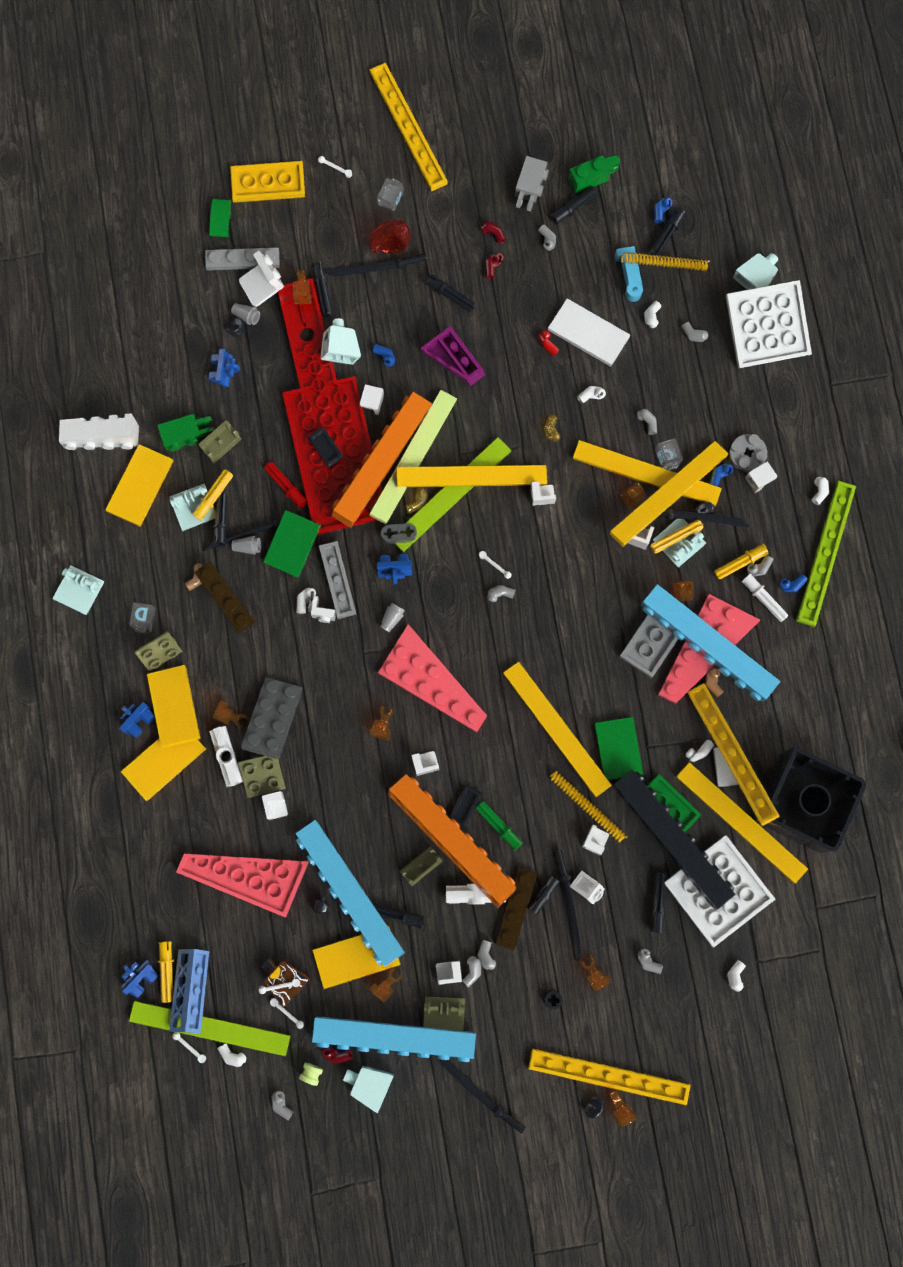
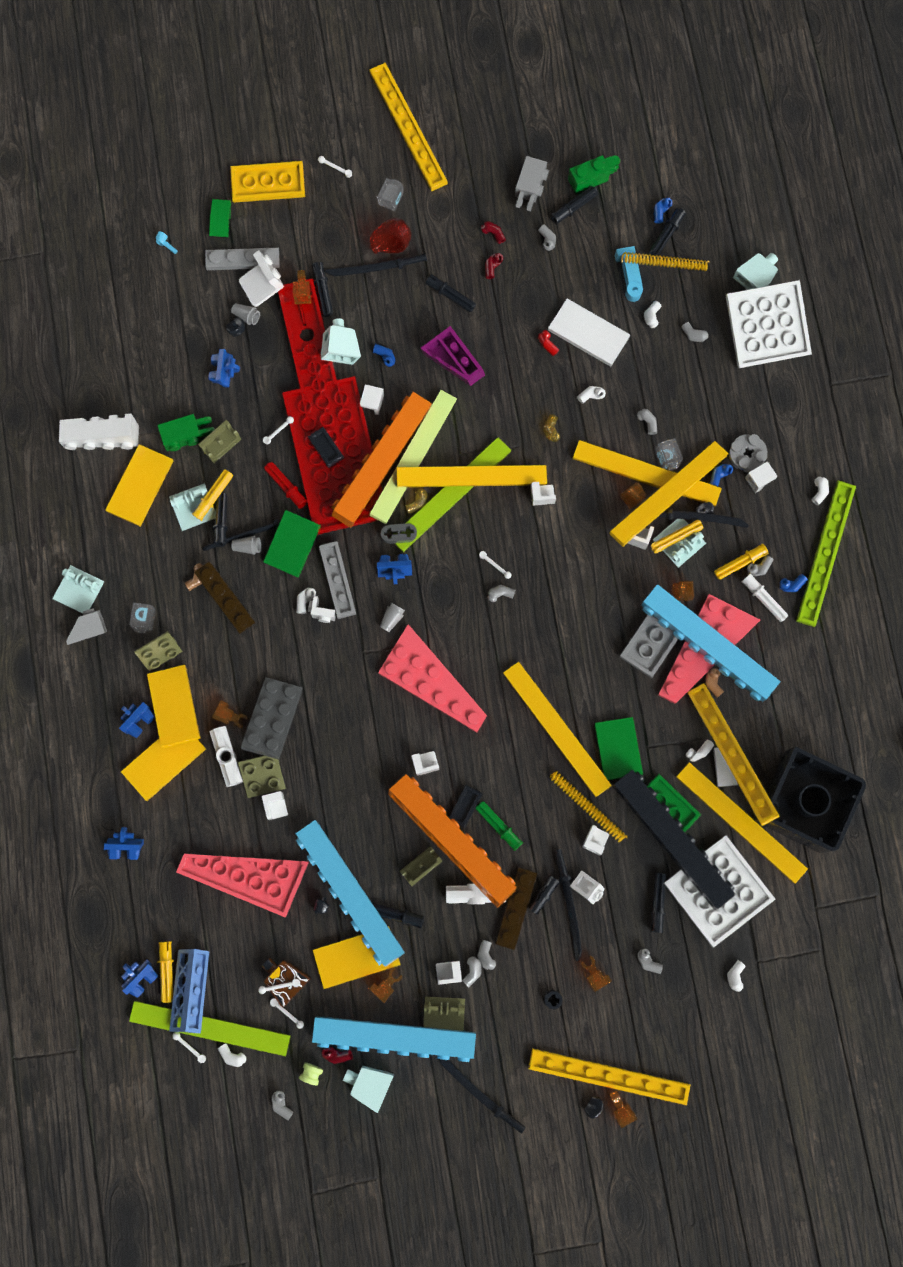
(87, 626): none -> light grey slope
(123, 841): none -> blue hips
(161, 240): none -> medium azure hand
(267, 440): none -> white hinge
(380, 727): clear orange piece -> none

